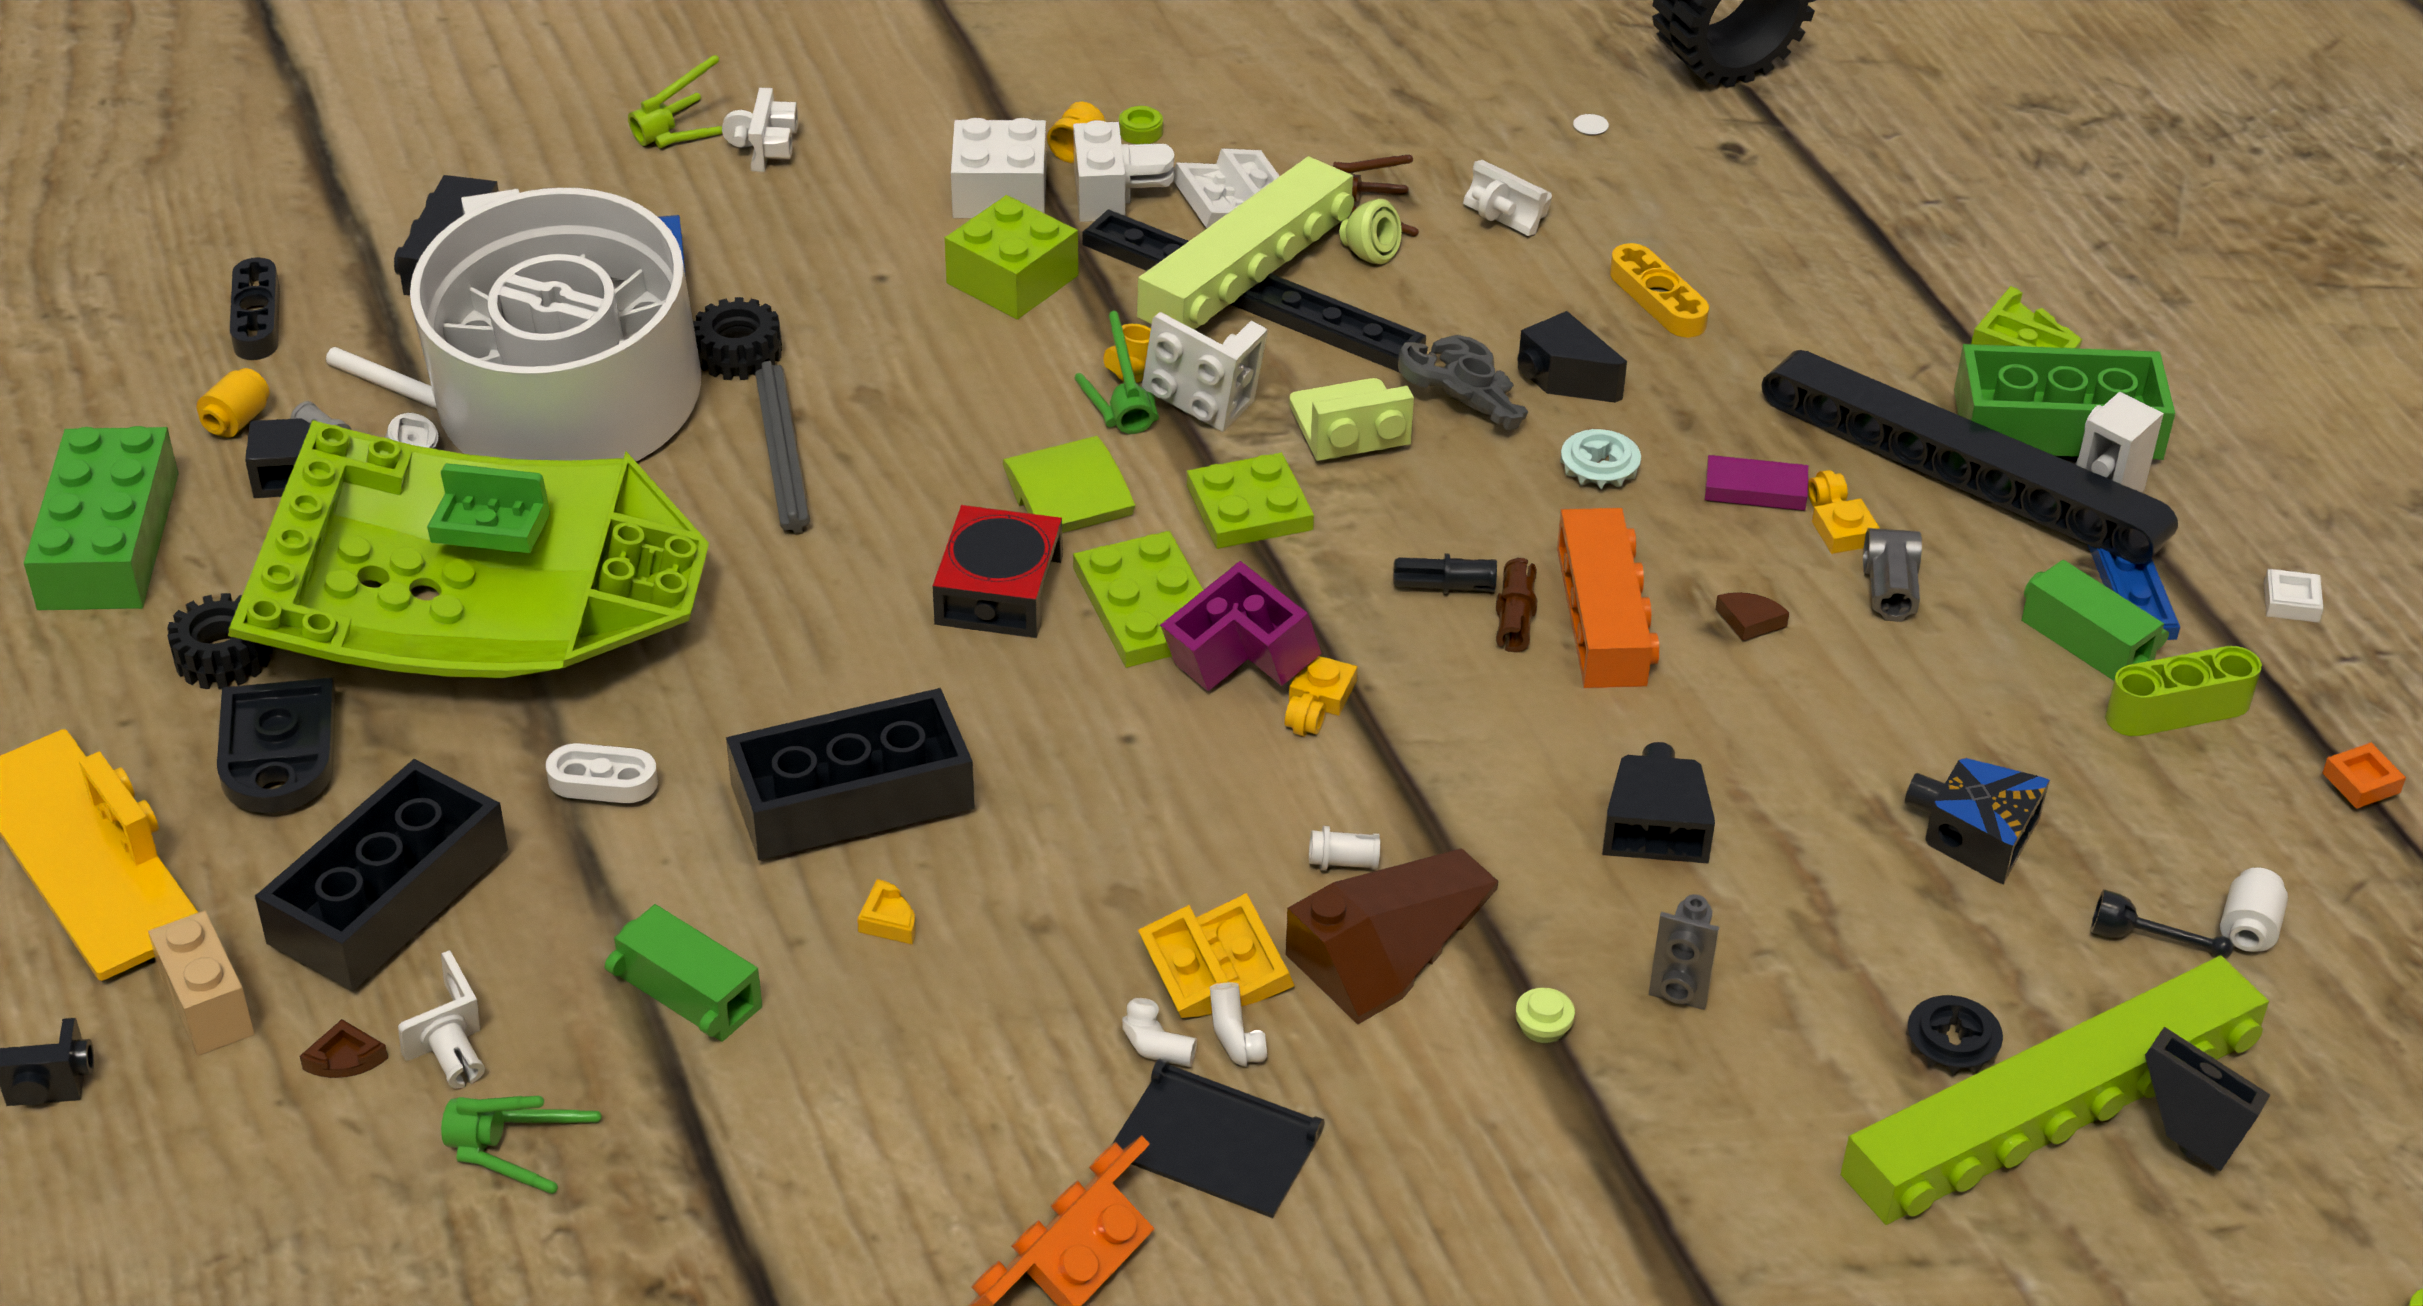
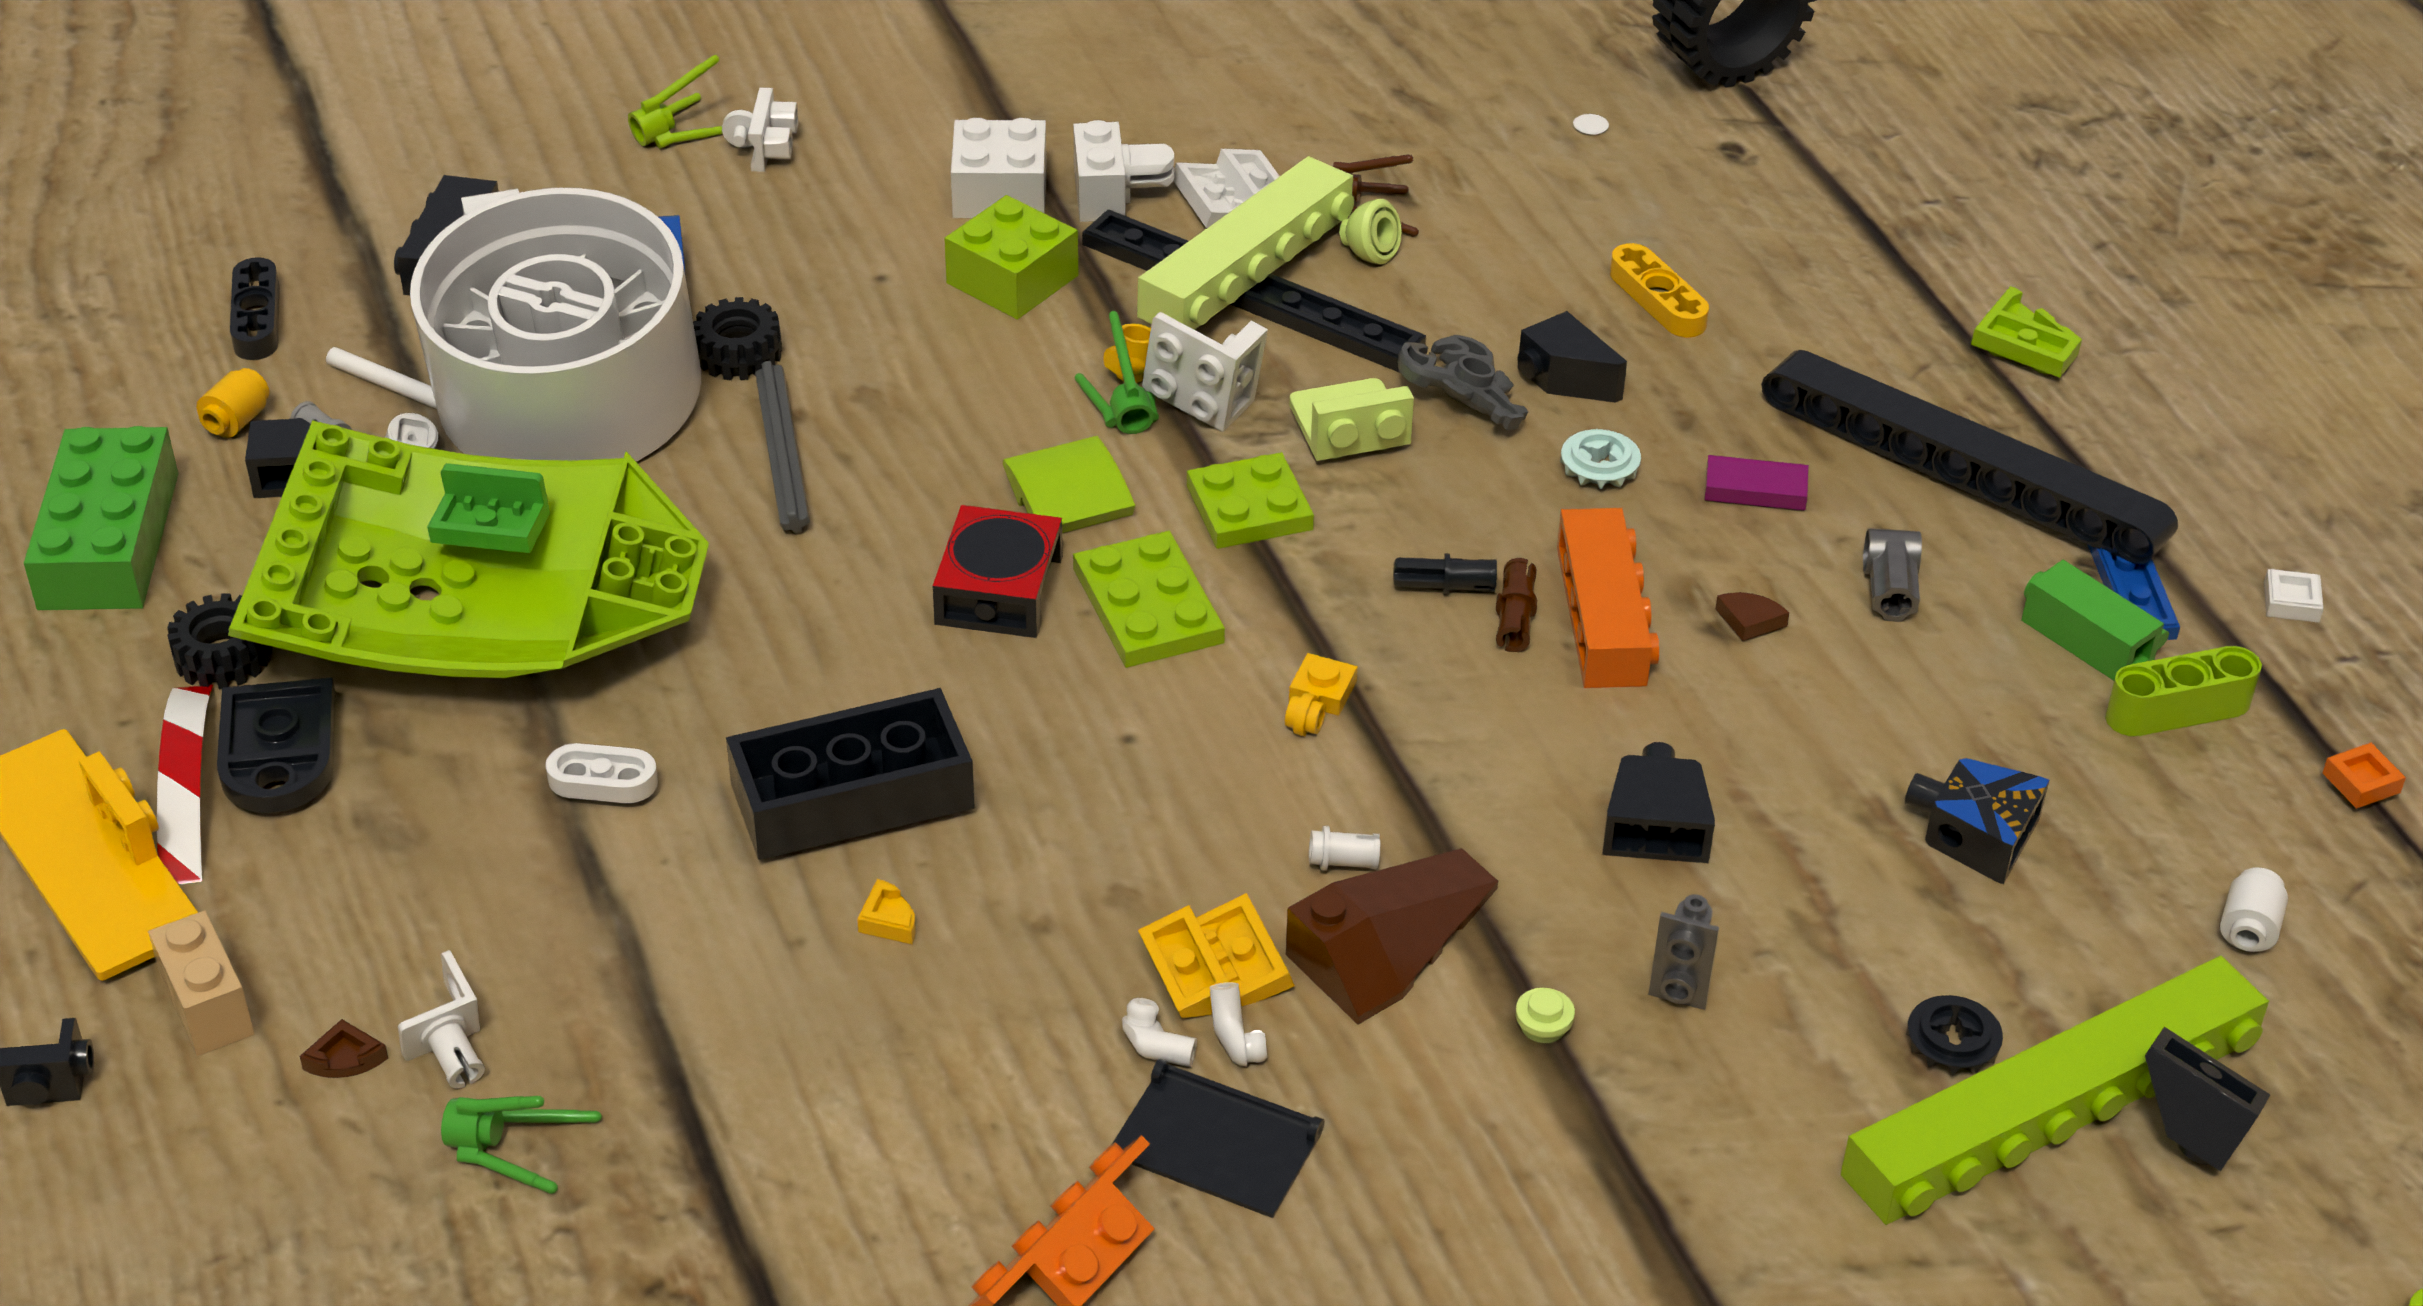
(180, 783): none -> sticker
(382, 874): black brick -> none
(686, 972): bright green brick -> none
(1061, 136): yellow wheel -> none
(1141, 125): lime tile -> none
(1240, 621): magenta brick -> none
(1507, 198): white hips -> none
(1838, 521): yellow plate -> none
(2050, 391): bright green brick -> none
(2117, 917): black hinge -> none
(2121, 441): white brick -> none

